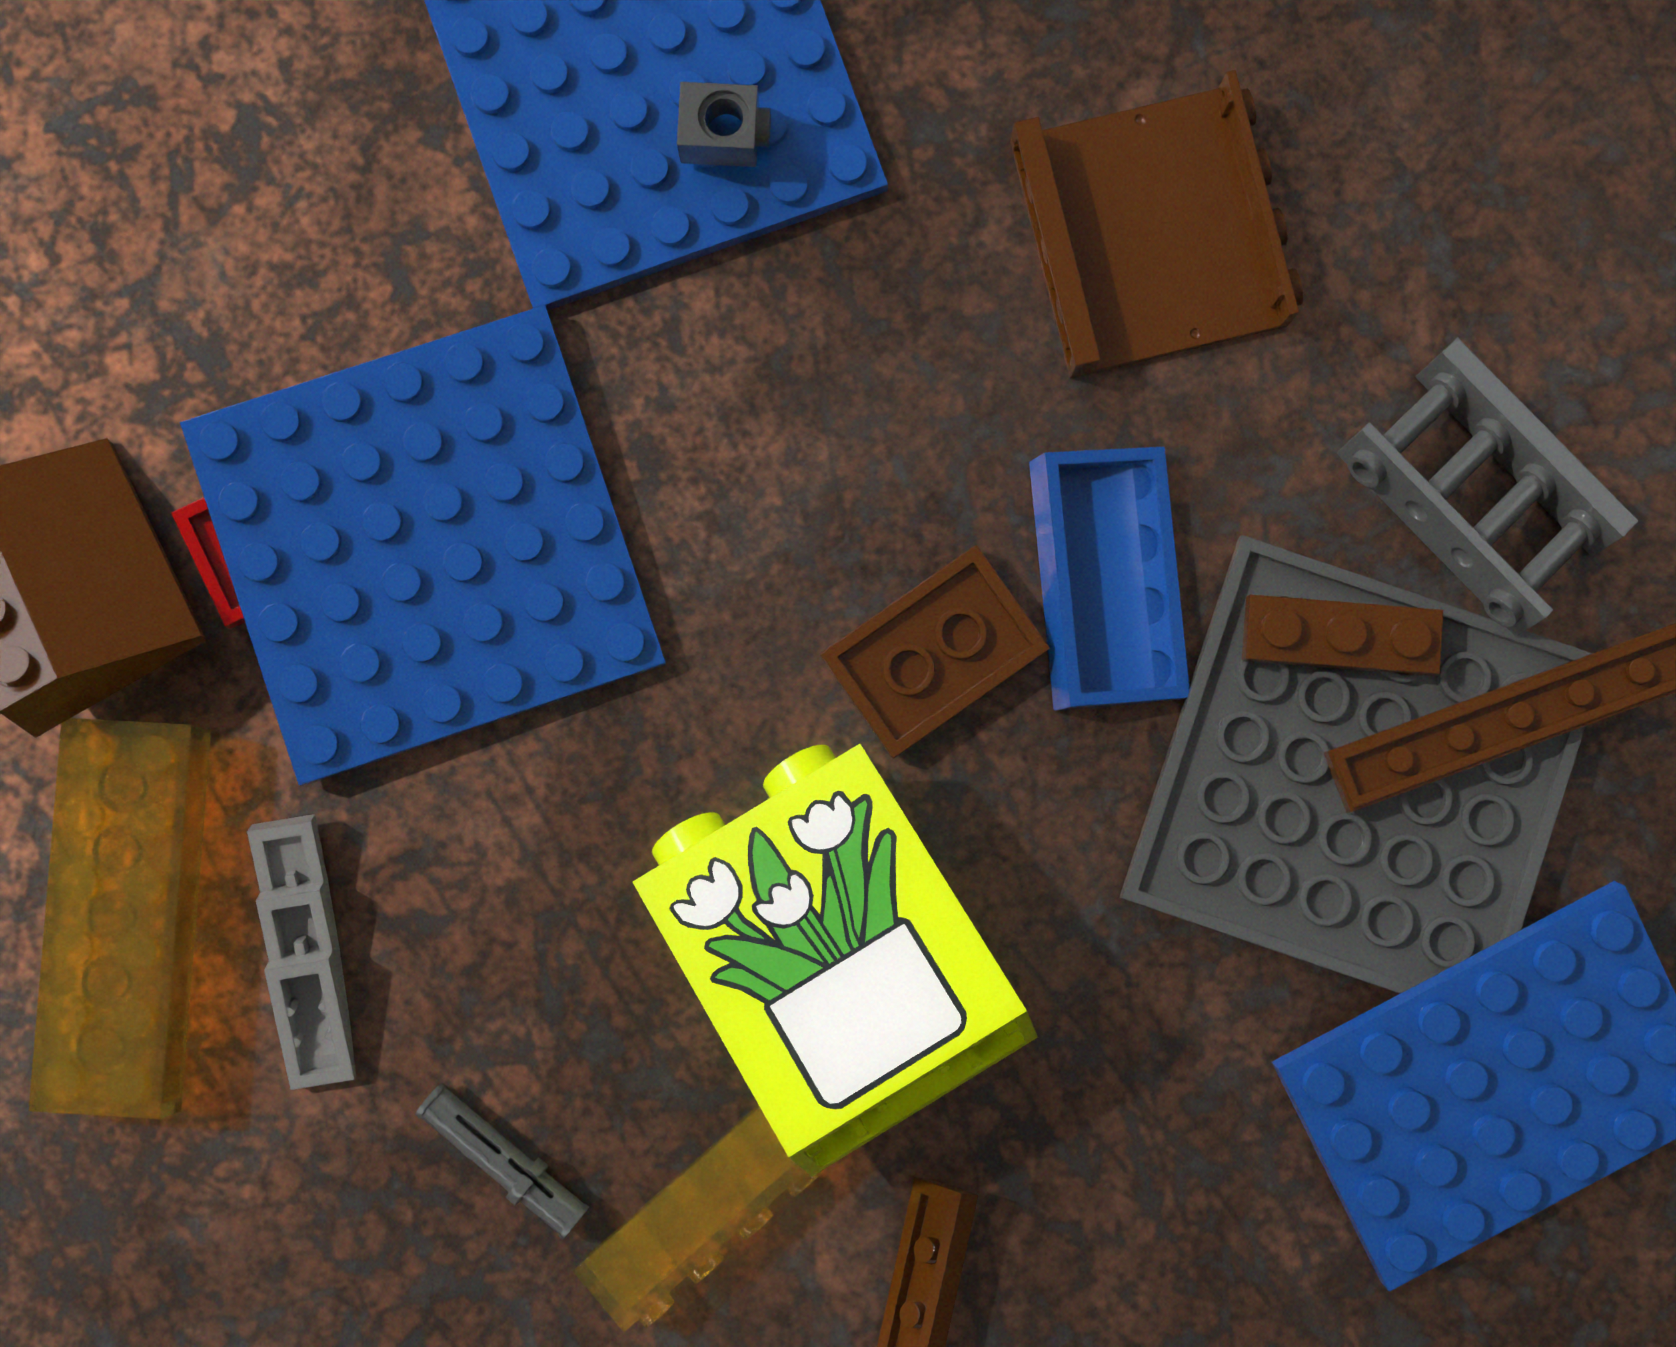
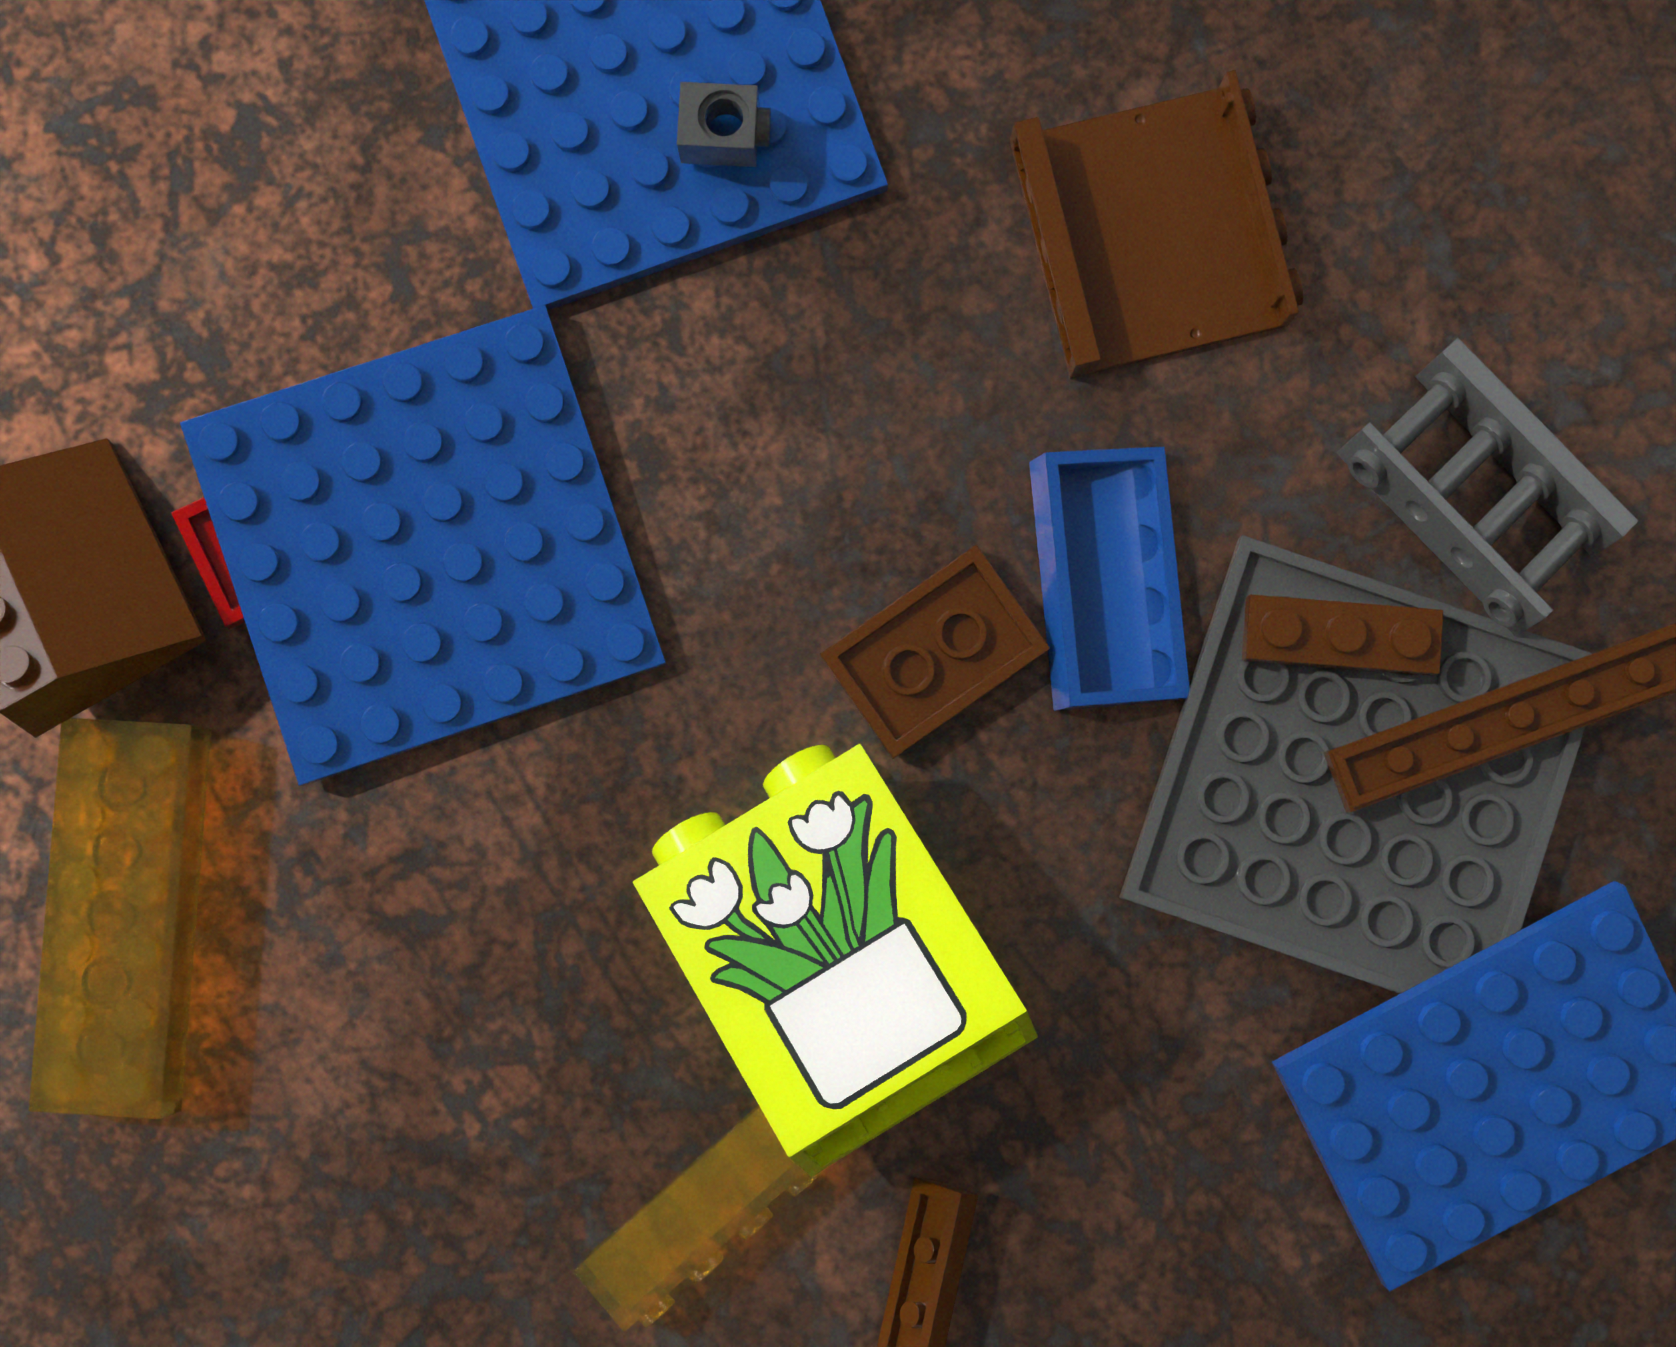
(302, 952): light grey slope -> none
(502, 1161): dark grey pin -> none

